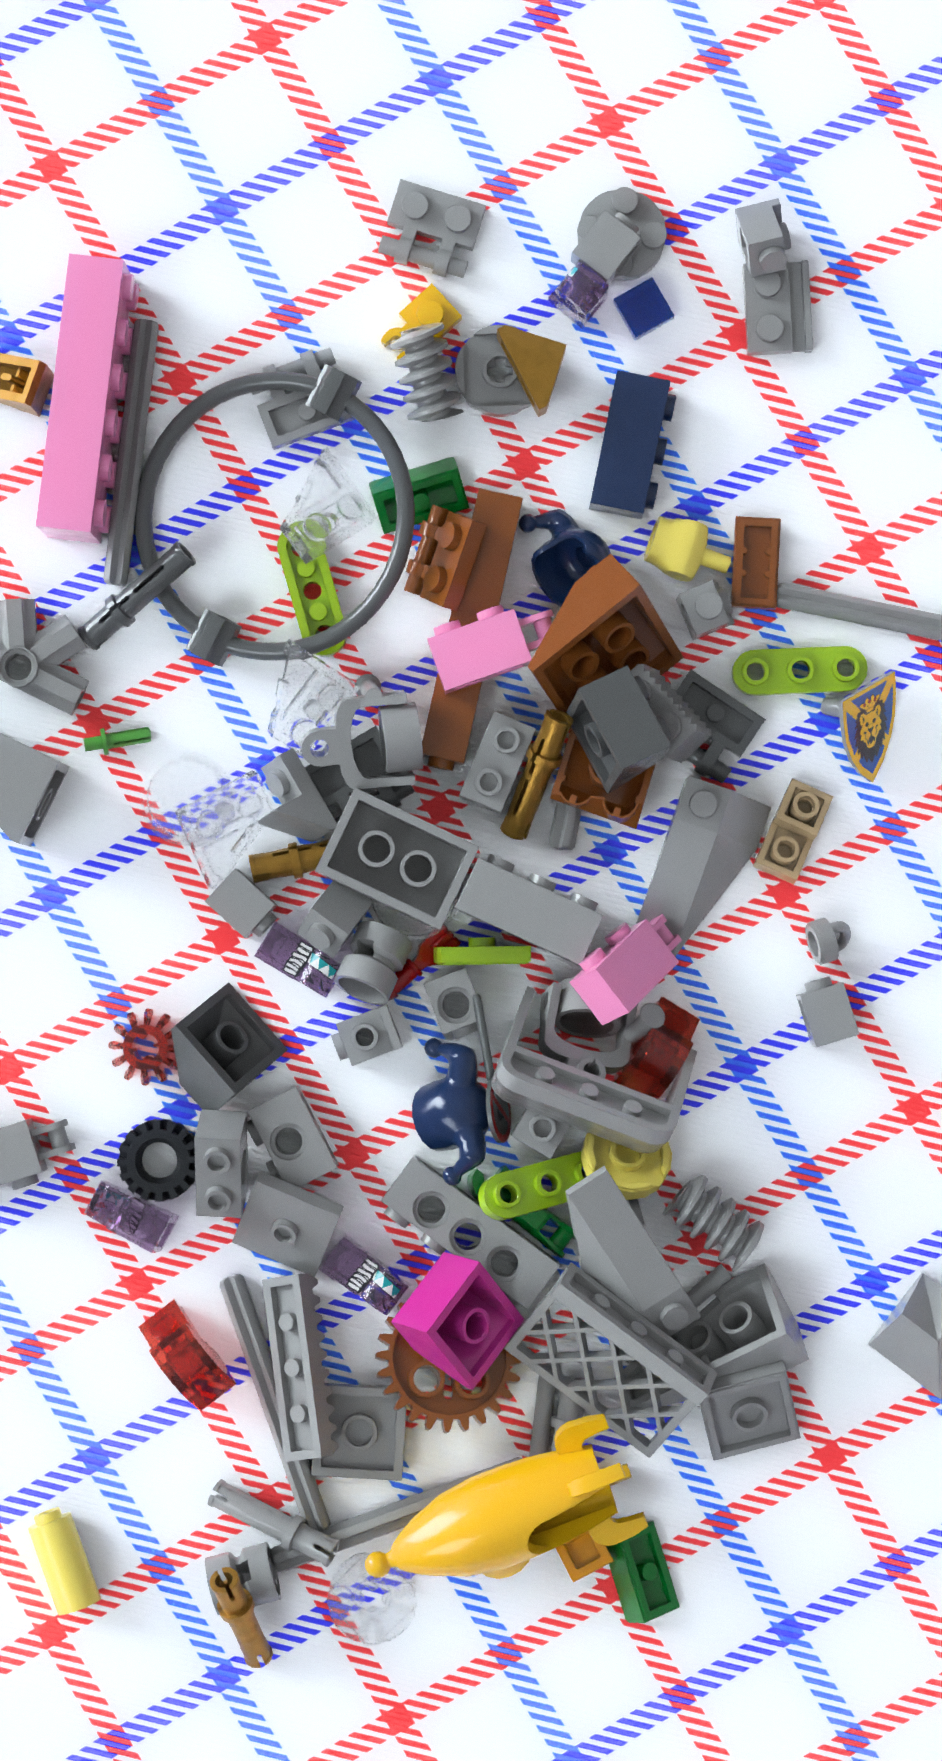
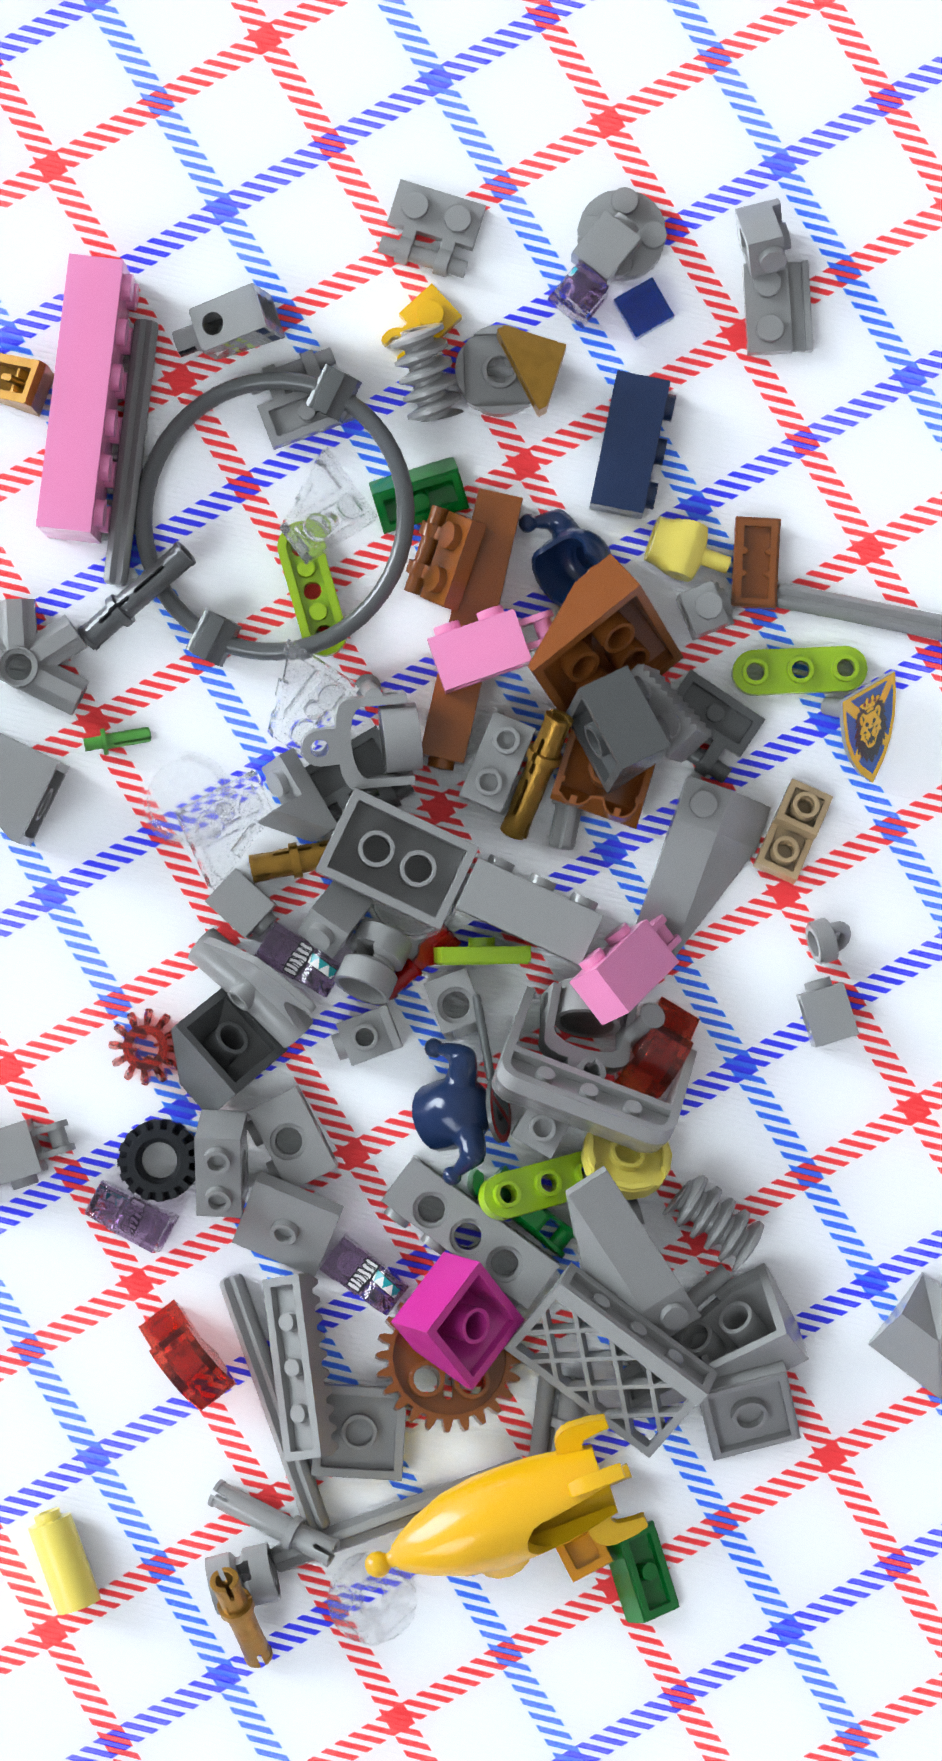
(247, 322): none -> light grey torso
(254, 987): none -> light grey pin

